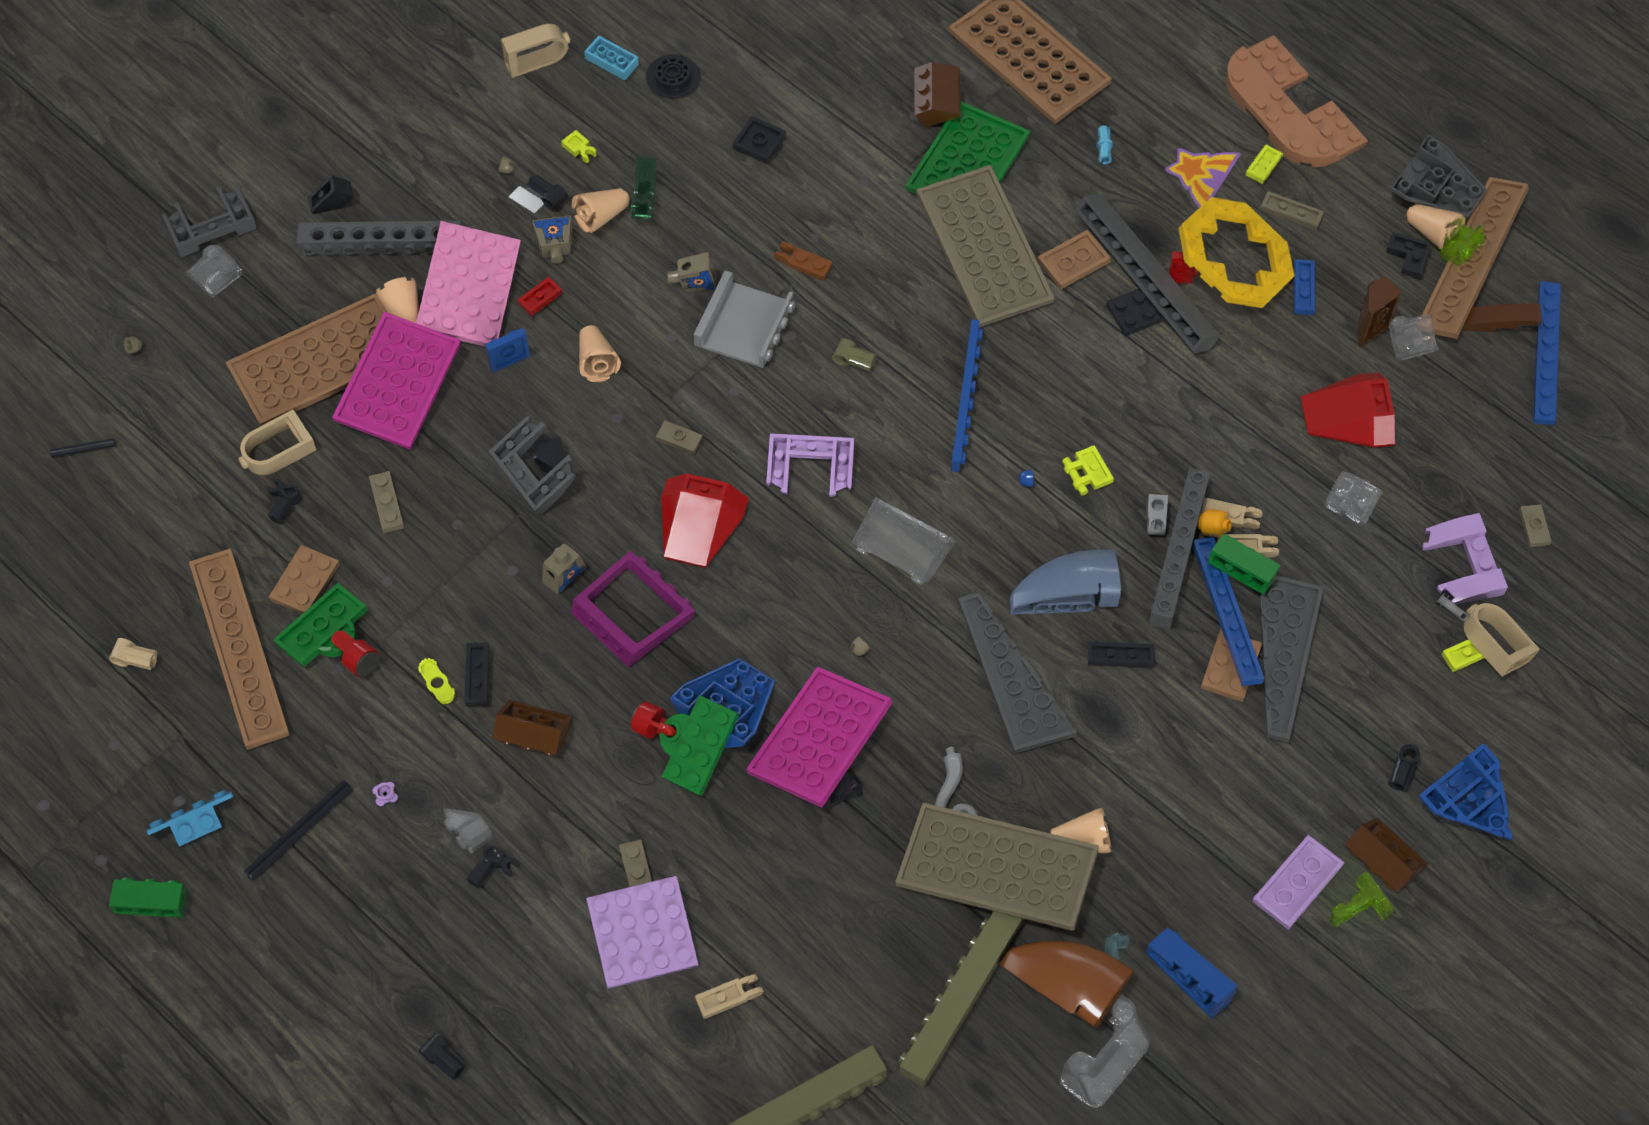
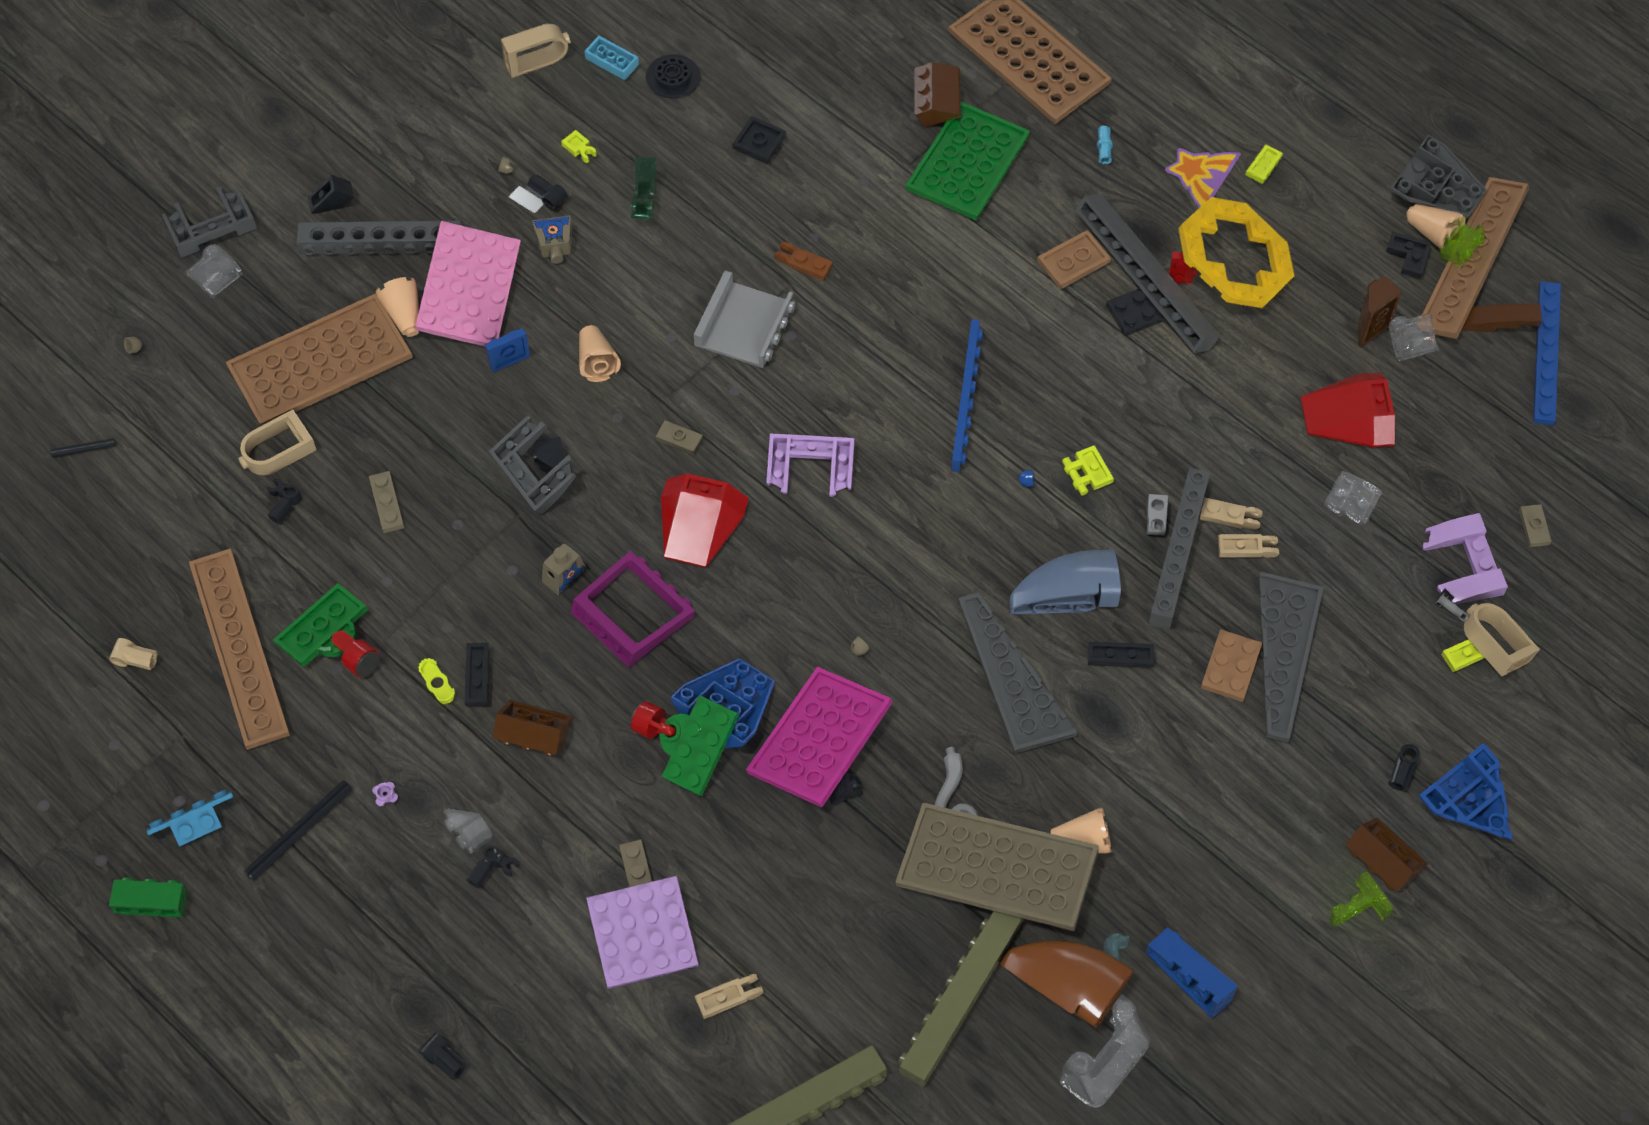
(304, 580): medium nougat plate -> none
(396, 380): dark pink plate -> none
(539, 296): red plate -> none
(598, 207): light nougat cone -> none
(695, 273): dark tan torso -> none
(849, 353): olive piece -> none
(902, 541): clear windscreen -> none
(985, 246): dark tan plate -> none
(1214, 523): light orange head -> none
(1229, 616): blue plate -> none
(1243, 563): green brick -> none
(1258, 82): nougat plate -> none
(1292, 210): dark tan tile -> none
(1298, 882): lavender tile -> none
(1304, 287): blue tile -> none

